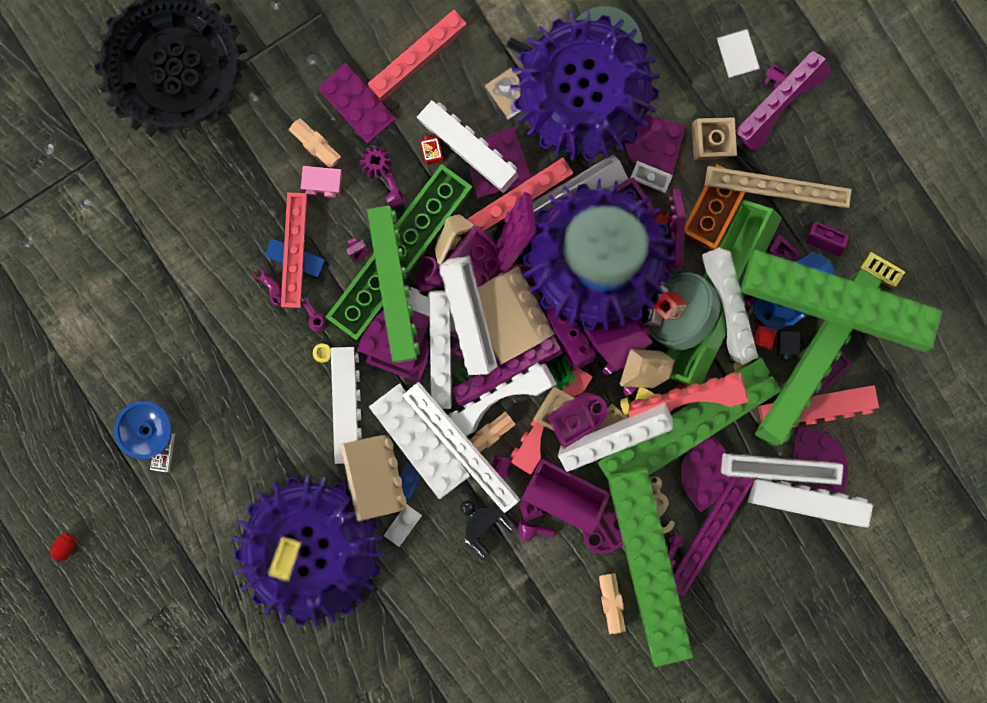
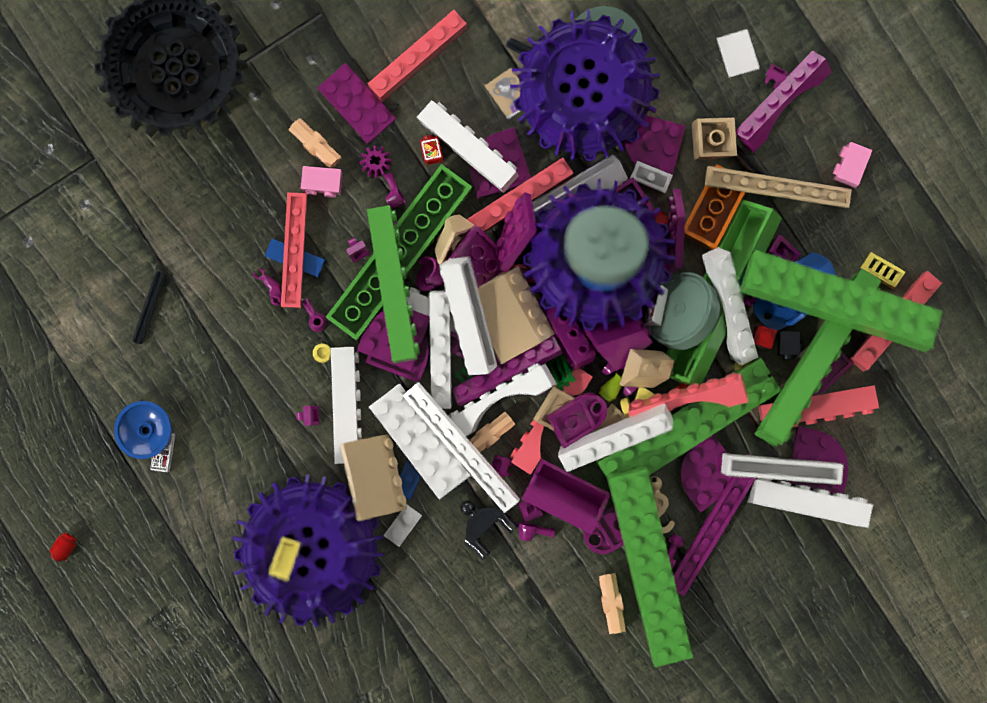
(149, 307): none -> black axle
(309, 415): none -> magenta tile
(611, 388): none -> lime cone
(670, 305): red brick -> none
(827, 238): magenta slope -> none
(852, 164): none -> bright pink brick
(874, 346): none -> coral brick

